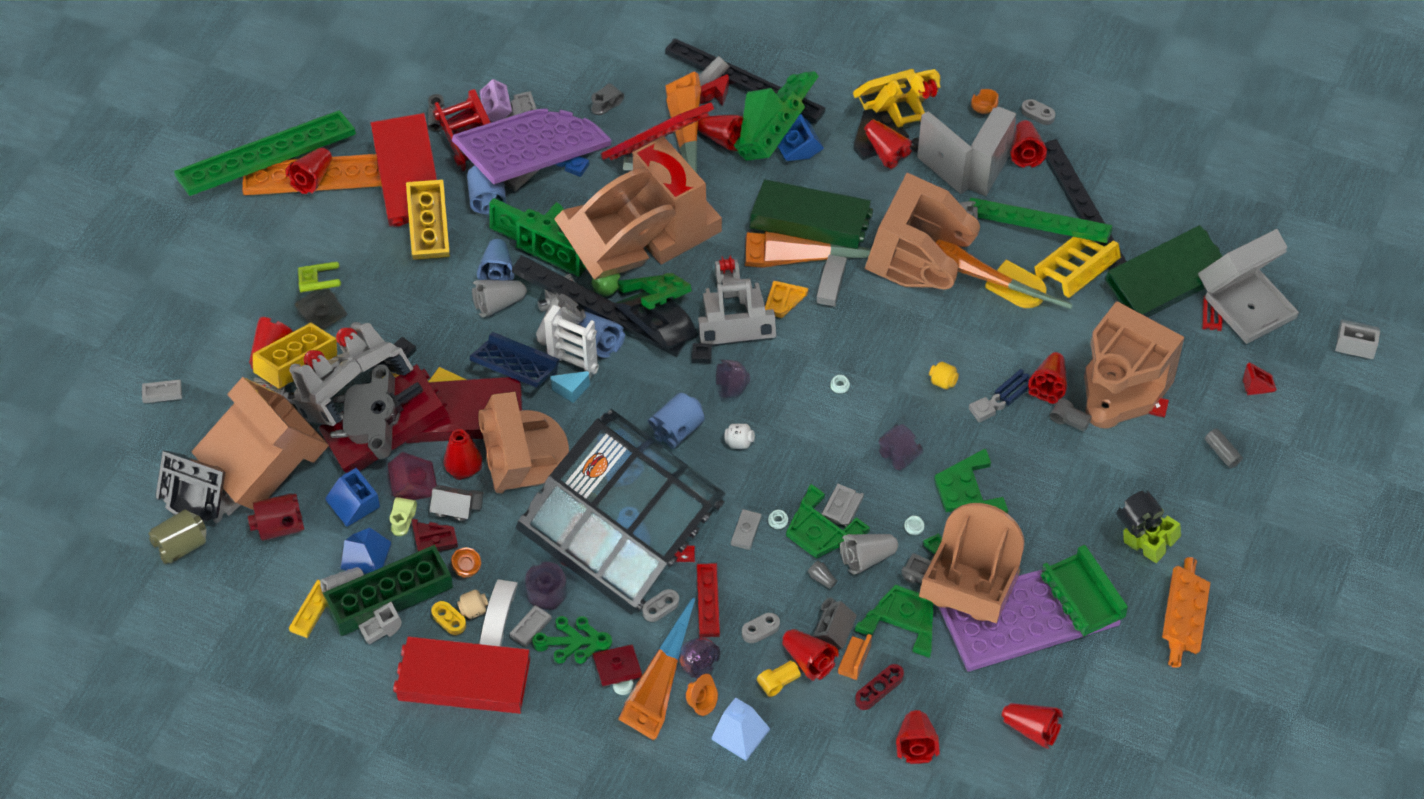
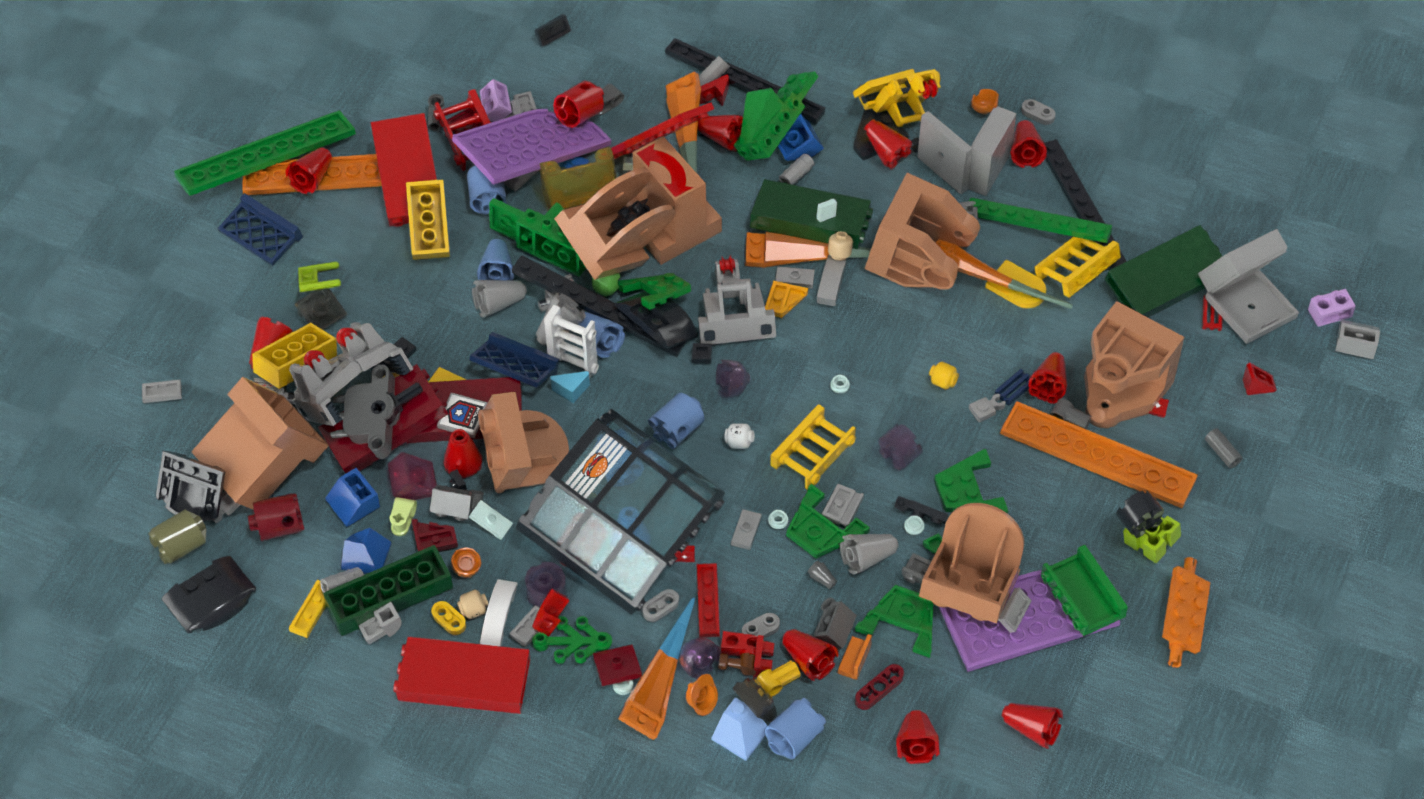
(210, 596): none -> black slope
(272, 221): none -> dark blue fence
(457, 480): none -> black plate
(462, 414): none -> tile
(490, 520): none -> light aqua plate
(547, 616): none -> red slope
(552, 30): none -> black hinge
(576, 184): none -> clear yellow windscreen
(578, 104): none -> red cylinder
(629, 214): none -> black hinge
(750, 650): none -> red hips
(758, 701): none -> clear smoke slope
(794, 729): none -> medium blue cylinder
(796, 276): none -> light grey plate
(797, 170): none -> light grey axle
(805, 431): none -> yellow fence
(826, 210): none -> light aqua tile
(840, 246): none -> tan head
(920, 510): none -> black hinge
(1014, 610): none -> light grey plate
(1099, 454): none -> orange plate
(1331, 307): none -> lavender brick

